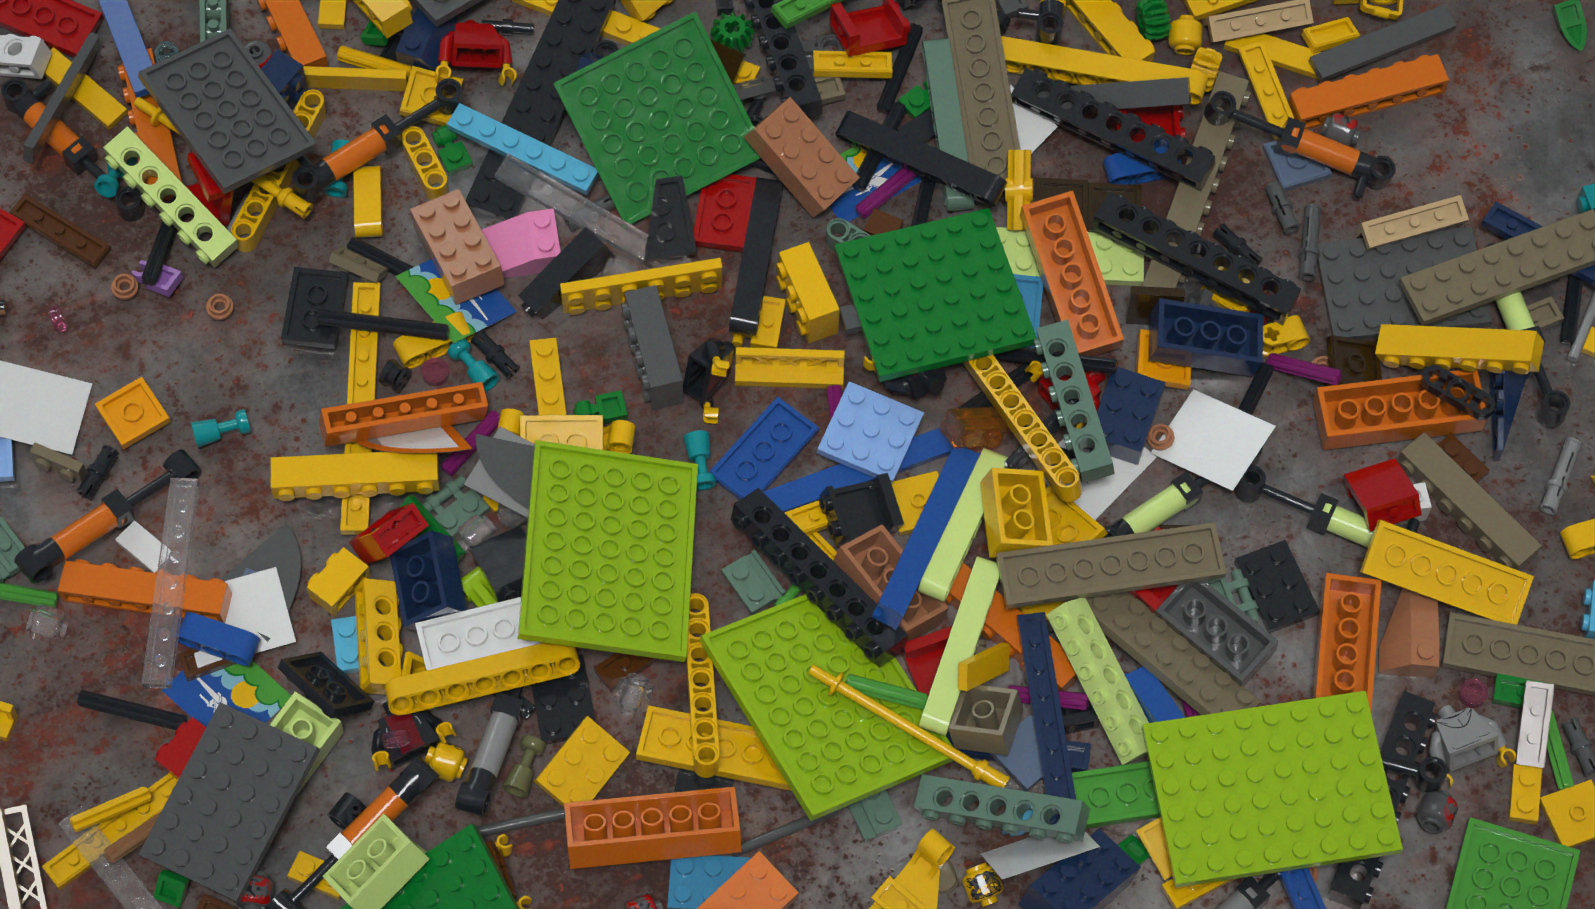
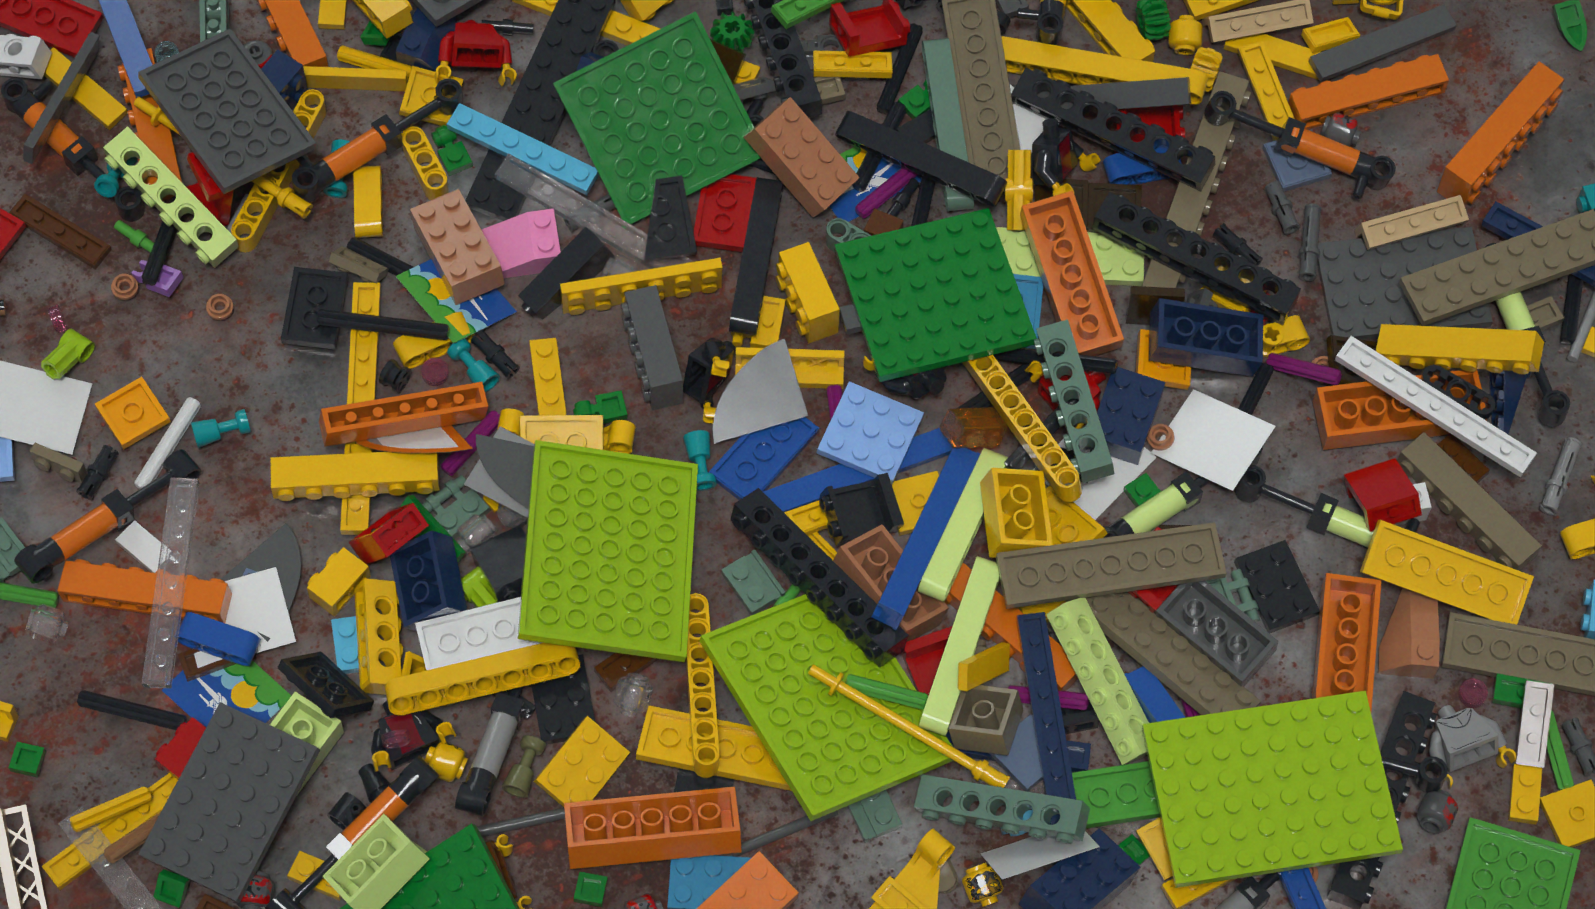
(27, 759): none -> green plate
(70, 350): none -> lime piece
(136, 237): none -> bright green bar
(168, 442): none -> white axle
(373, 781): none -> black cone
(590, 889): none -> green plate
(760, 395): none -> sticker
(902, 198): none -> black bar
(1056, 156): none -> black torso
(1141, 490): none -> green plate
(1435, 406): none -> white plate
(1502, 134): none -> orange brick

